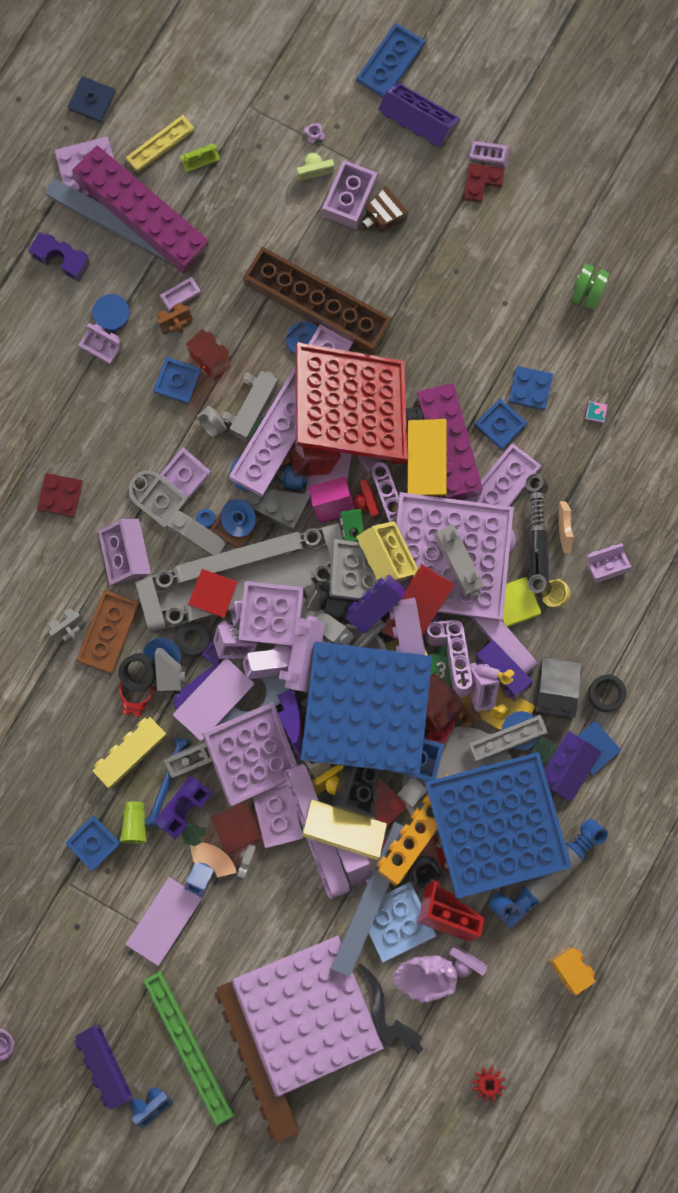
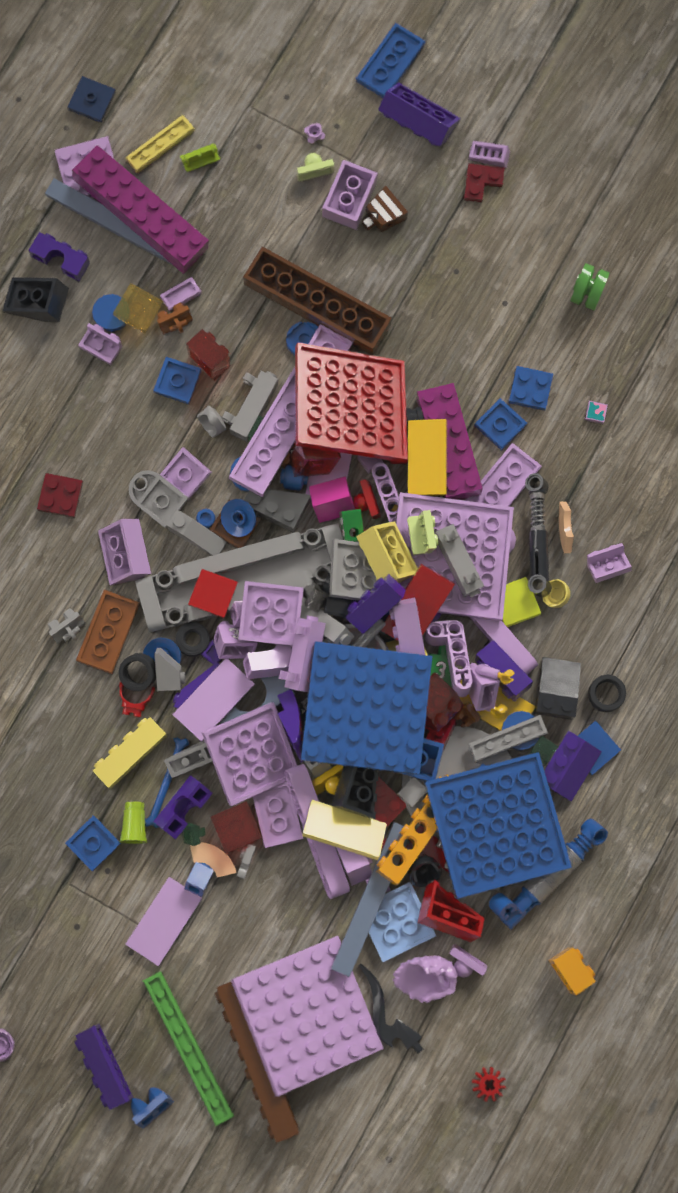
(36, 298): none -> black slope
(137, 308): none -> clear yellow tile
(422, 533): none -> yellowish green bracket

